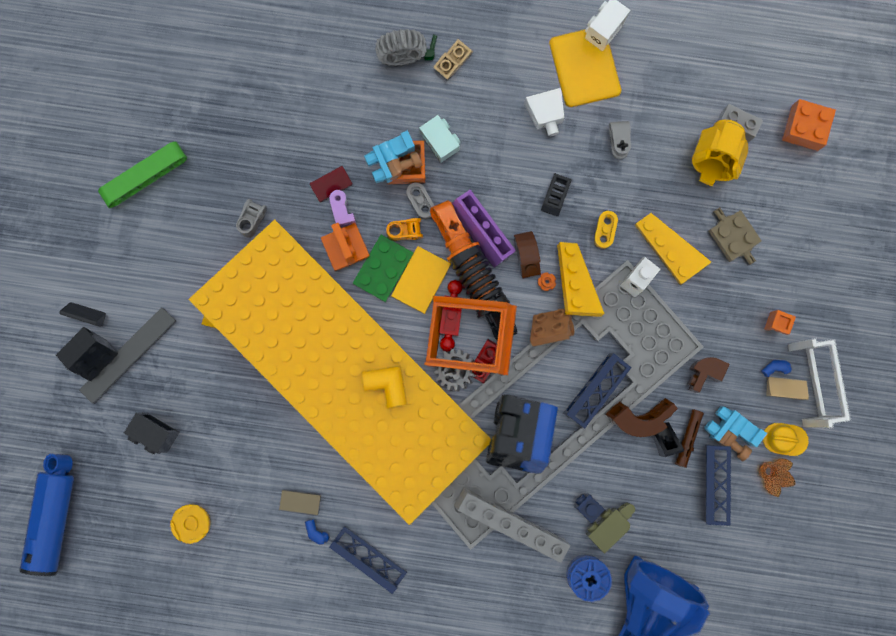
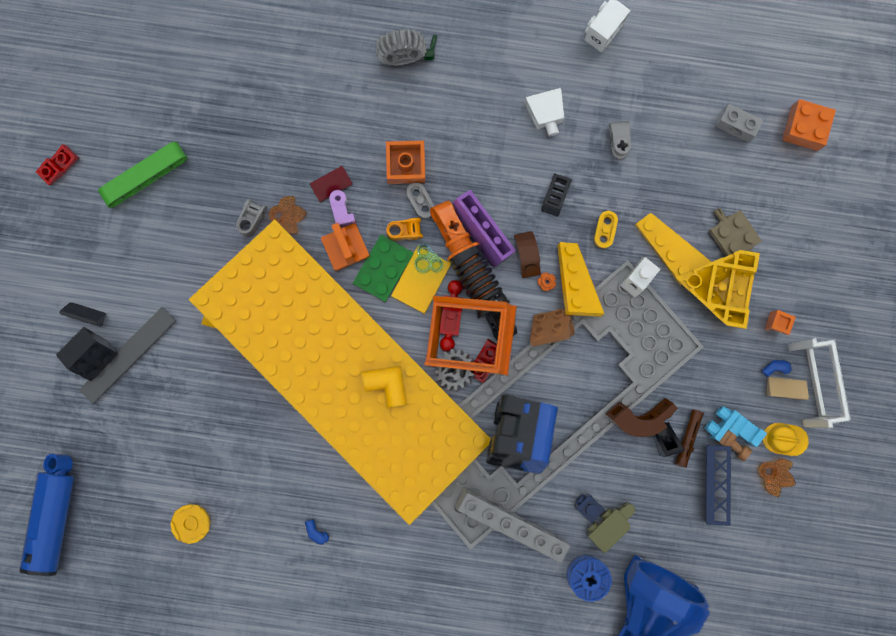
(56, 166): none -> red slope
(151, 433): black piece -> none
(290, 214): none -> clear orange plate
(300, 502): dark tan tile -> none
(363, 565): dark blue fence -> none
(388, 155): medium azure hips -> none
(431, 257): none -> clear light blue piece
(440, 138): light aqua brick -> none
(453, 59): tan slope -> none
(584, 69): yellow piece -> none
(590, 387): dark blue fence -> none
(706, 368): reddish brown brick -> none
(720, 152): yellow piece -> none
(725, 286): none -> yellow wedge

